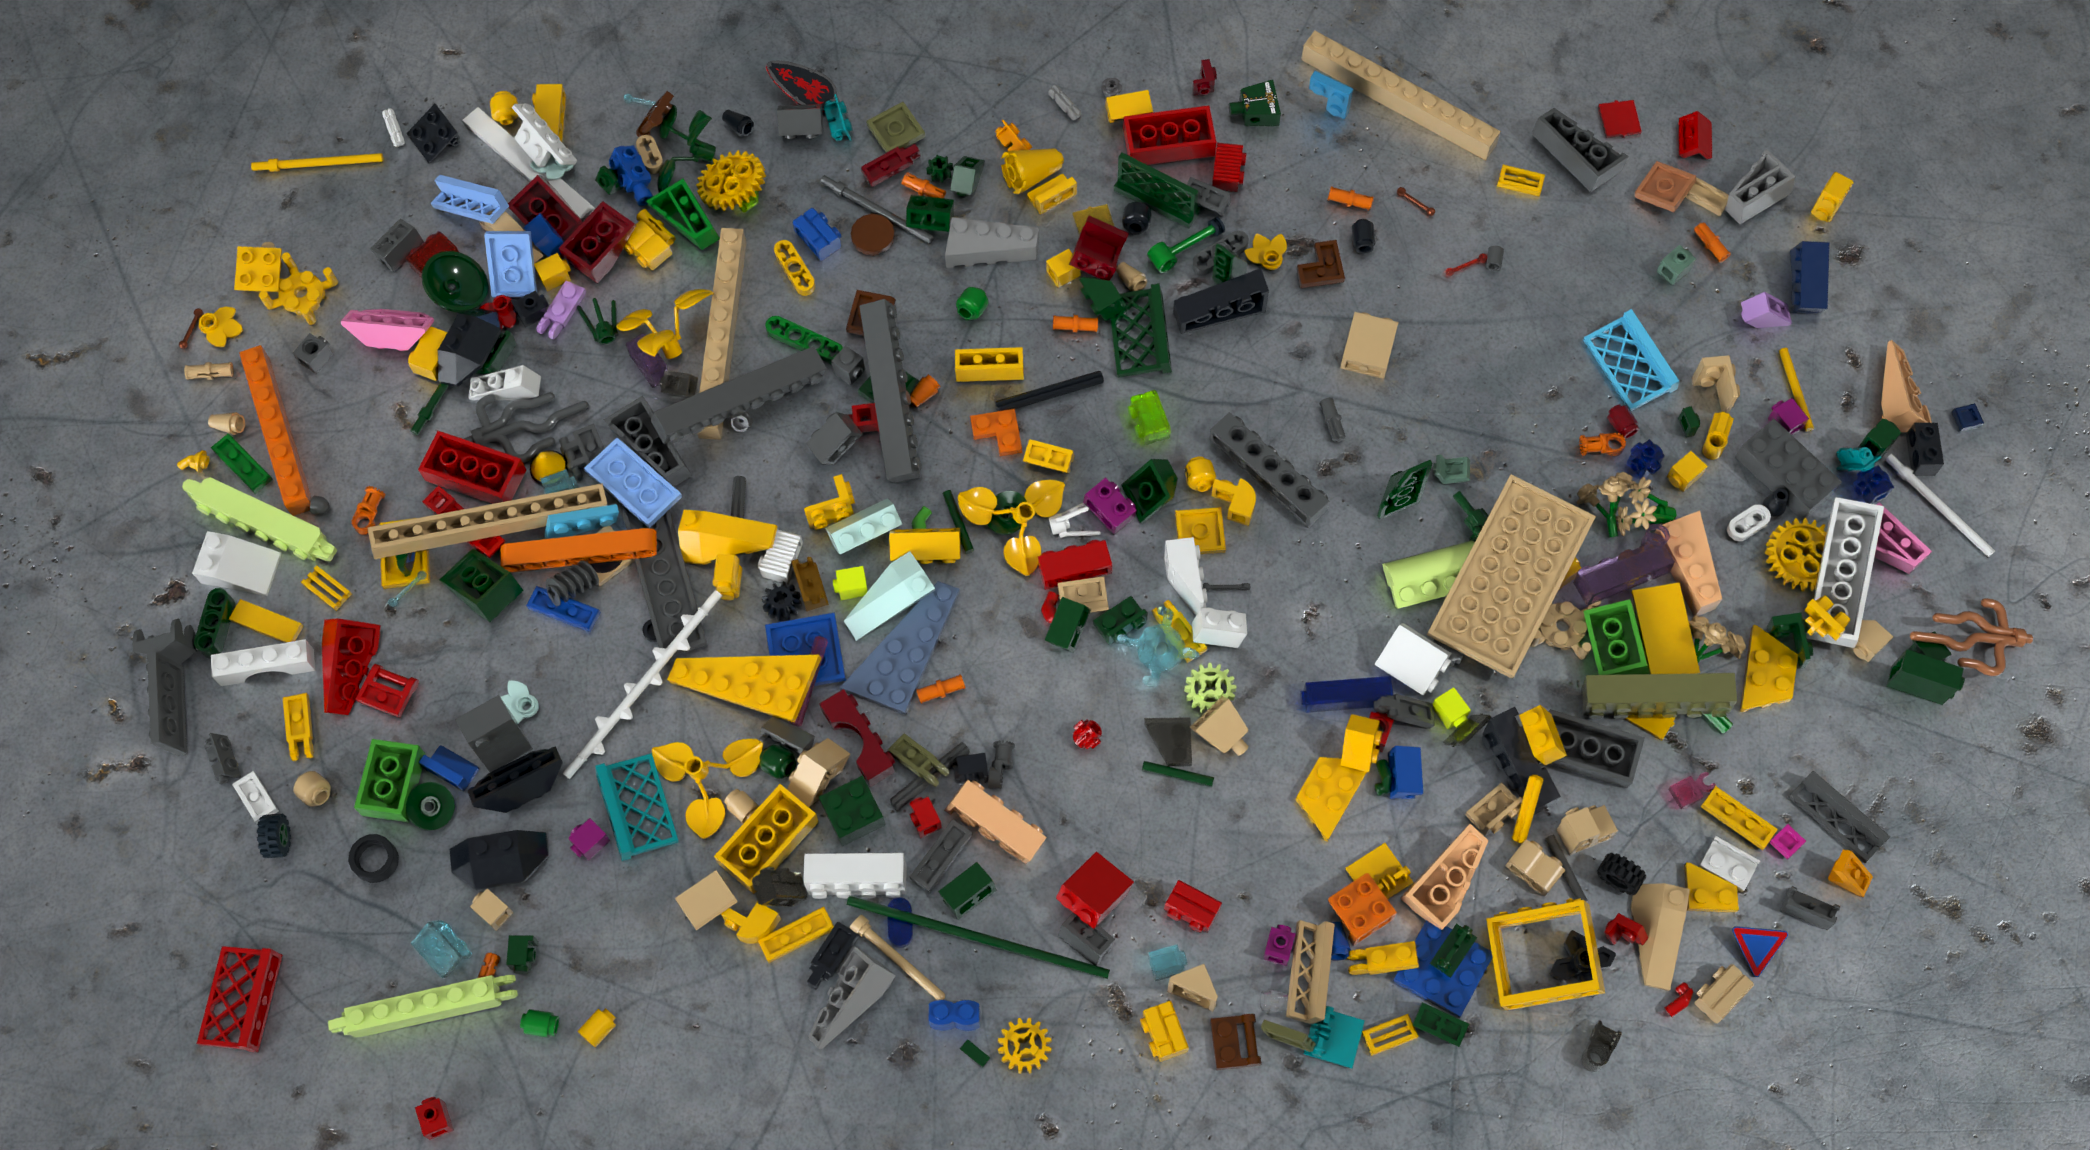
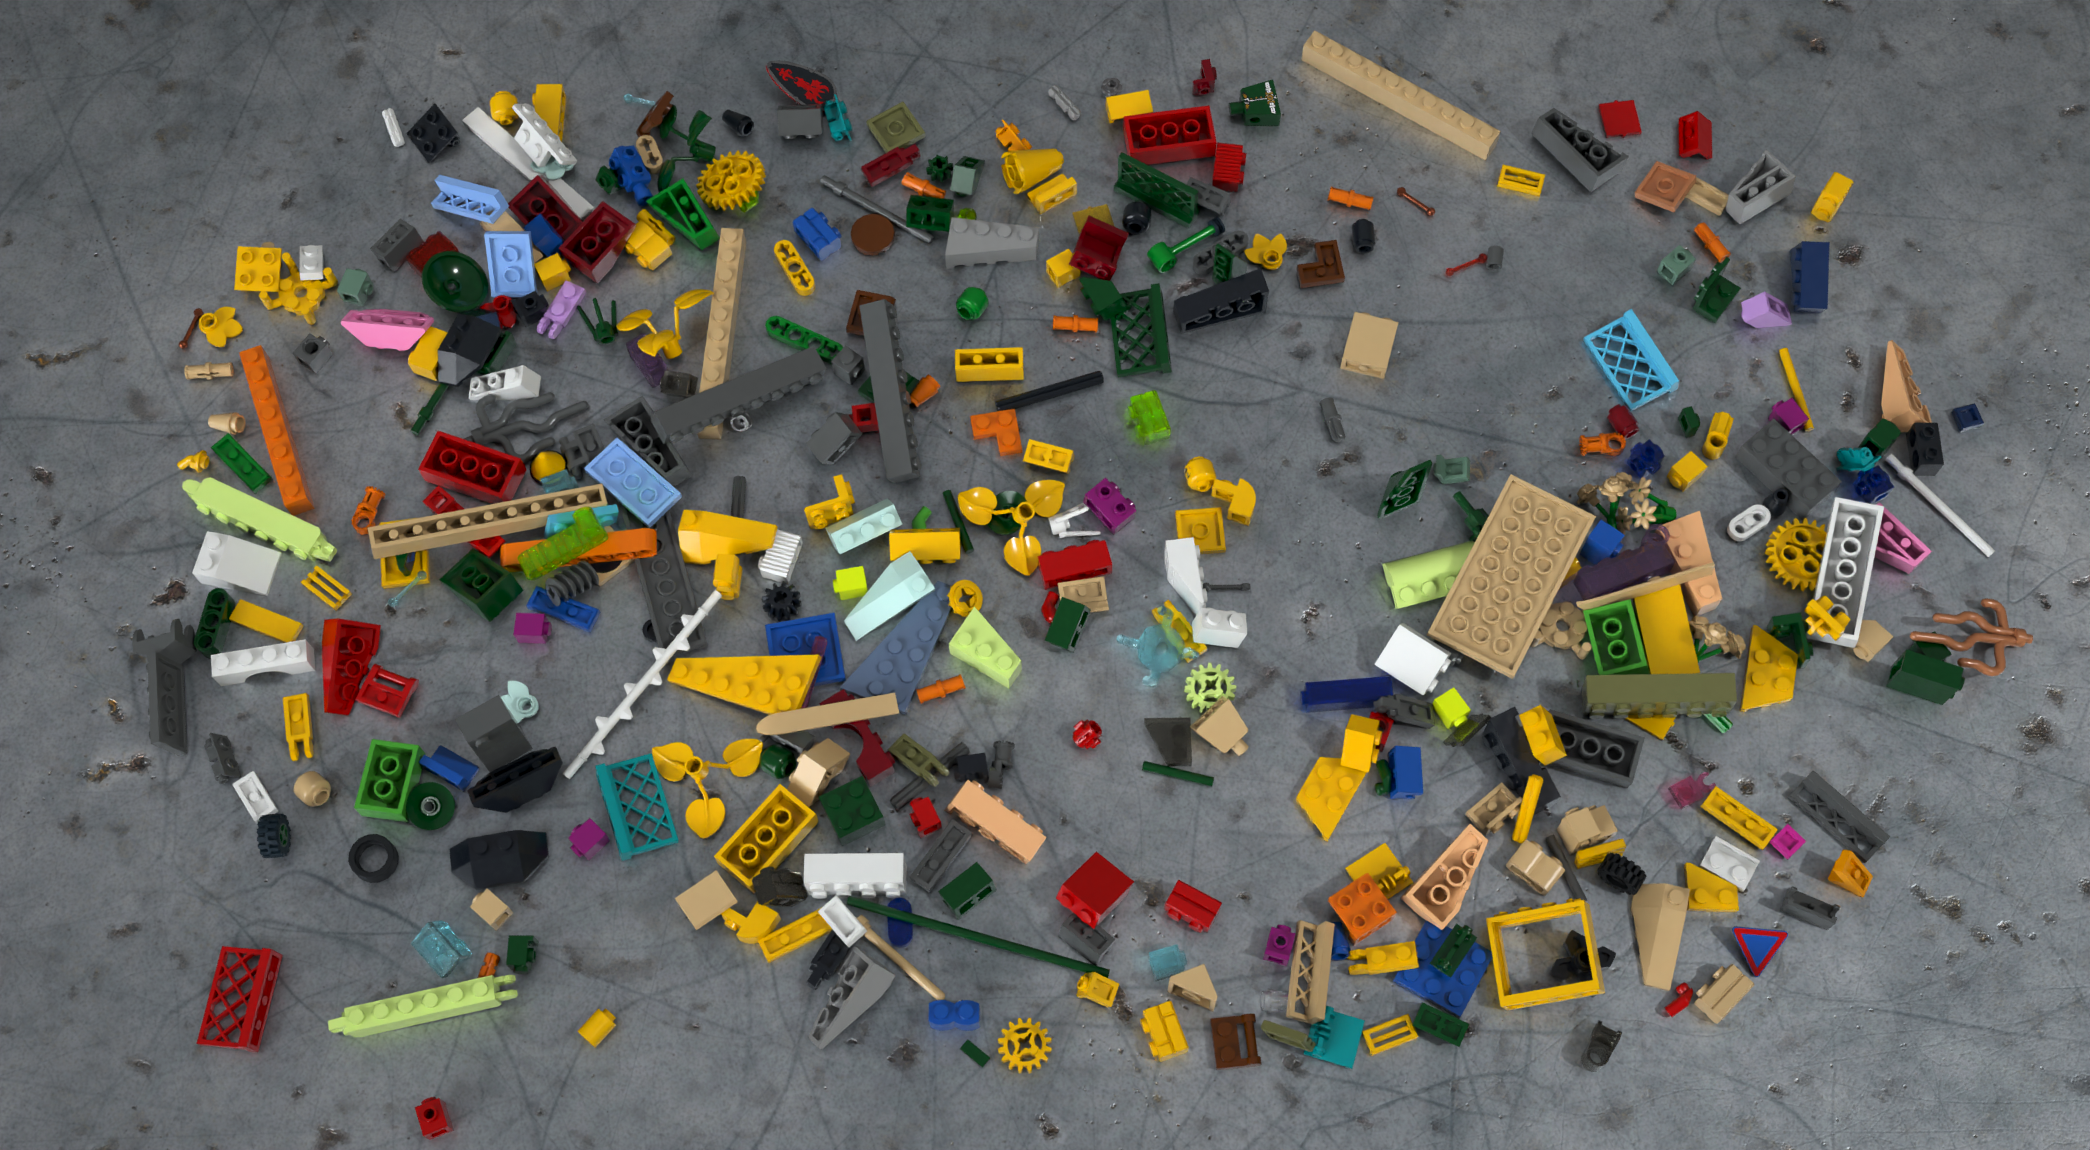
(275, 164): yellow bar -> none
(311, 262): none -> white plate
(319, 505): dark grey hinge -> none
(355, 286): none -> sand green brick
(532, 628): none -> magenta brick
(539, 1023): green brick -> none
(564, 546): none -> clear neon green beam
(740, 805): tan brick -> none
(810, 584): pearl gold hinge -> none
(828, 715): none -> tan piece
(842, 921): none -> white tile
(967, 212): none -> clear neon green hinge
(967, 588): none -> yellow gear
(985, 650): none -> yellowish green wedge
(1097, 988): none -> yellow bracket
(1120, 620): dark green bracket -> none
(1131, 277): tan cone -> none
(1151, 487): dark green slope -> none
(1305, 510): dark grey brick -> none
(1338, 94): dark azure plate -> none
(1597, 853): none -> yellow tile
(1602, 543): none -> blue brick
(1627, 929): red bracket -> none
(1652, 585): none -> tan piece
(1715, 293): none -> dark green bracket
(1720, 372): tan bracket -> none

